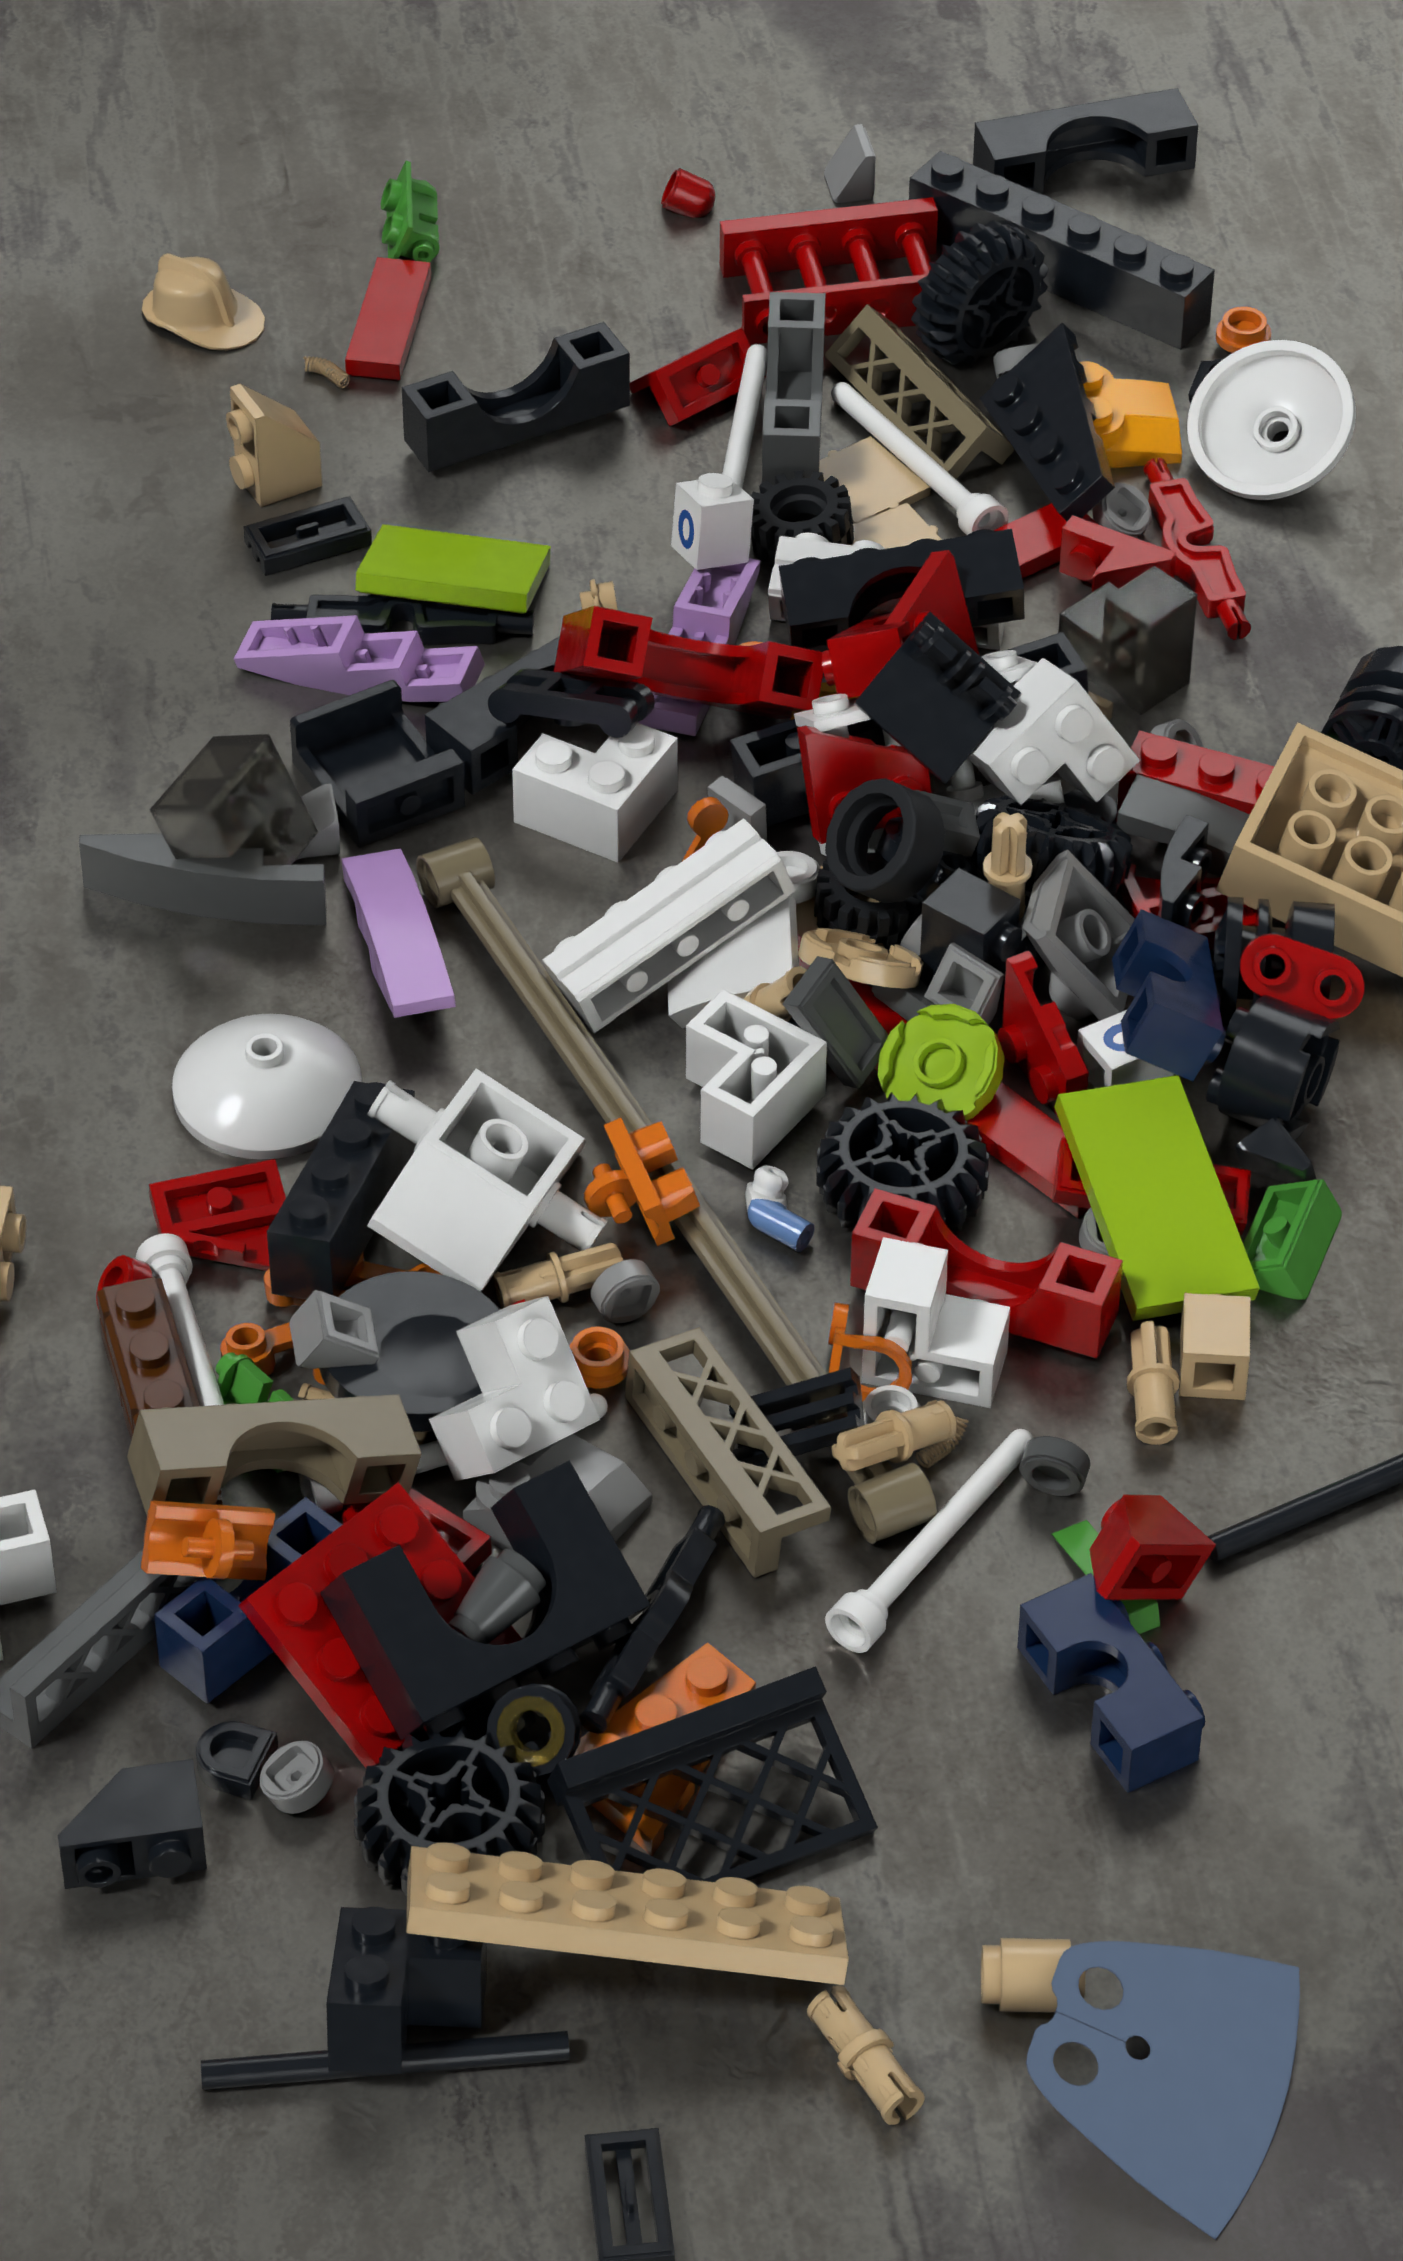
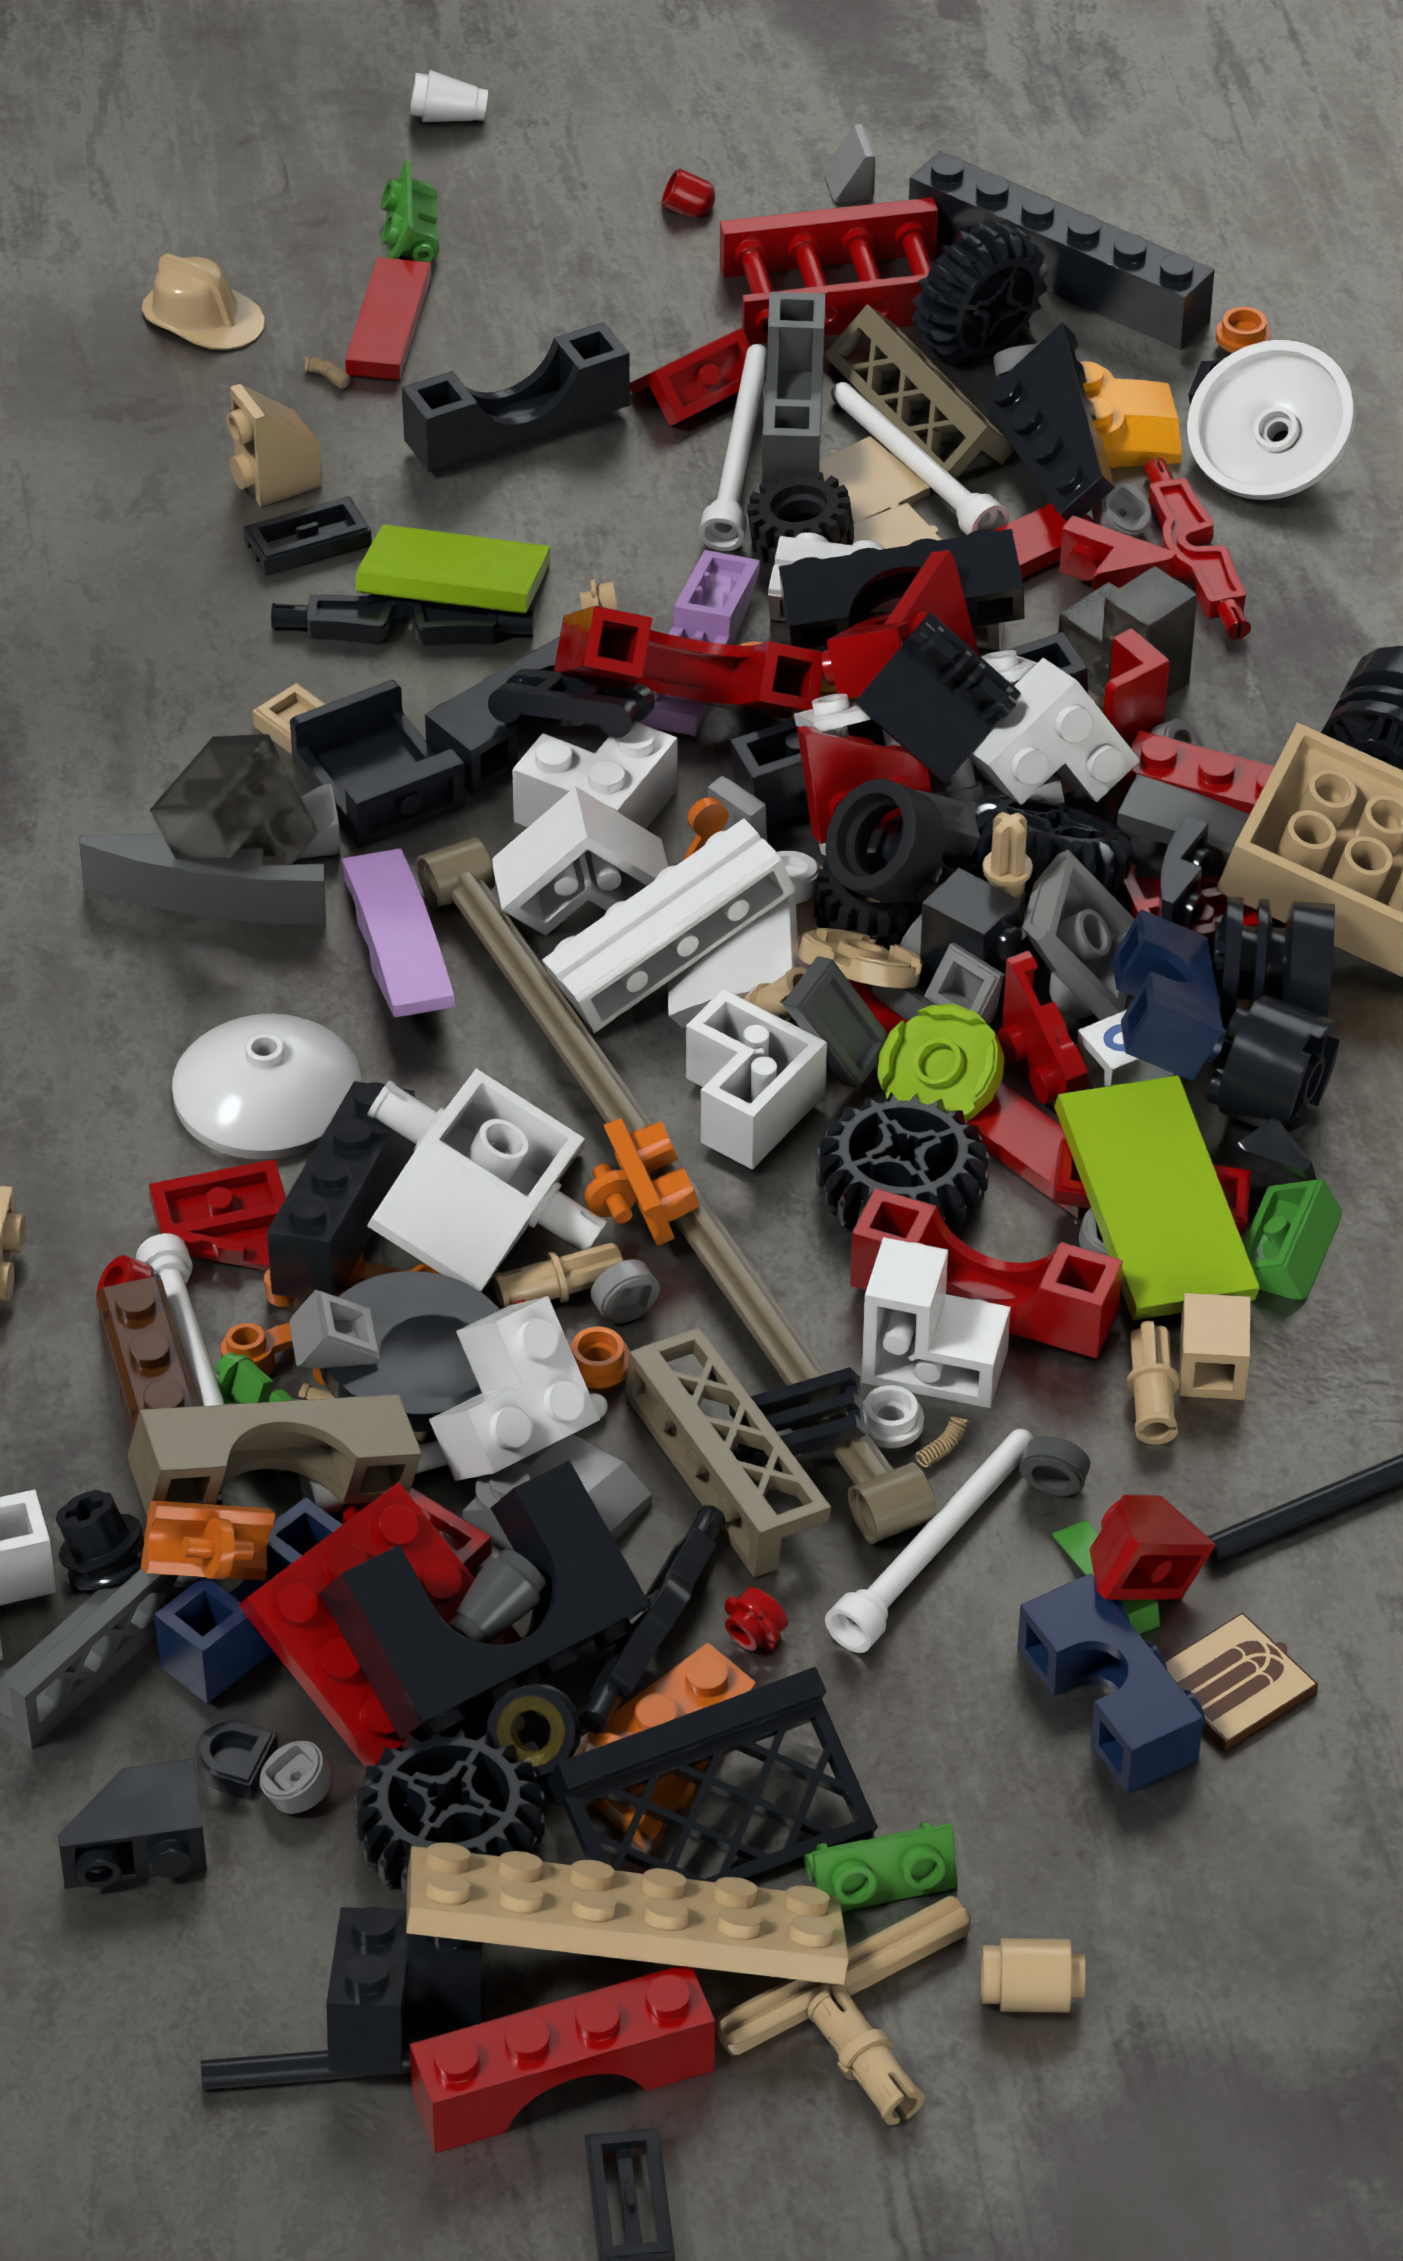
(99, 1541): none -> black piece
(275, 714): none -> tan tile
(343, 659): lavender slope -> none
(446, 99): none -> white cone
(484, 2074): none -> red arch
(575, 856): none -> white brick
(712, 521): white brick -> none
(755, 1619): none -> red plate
(769, 1211): medium blue arm -> none
(867, 1964): none -> tan axle
(874, 1343): orange piece -> none
(886, 1867): none -> bright green hinge
(895, 1436): tan axle -> none
(1136, 686): none -> red panel
(1141, 131): black arch -> none
(1216, 2077): sand blue piece -> none
(1240, 1679): none -> piece
(1302, 975): red plate -> none

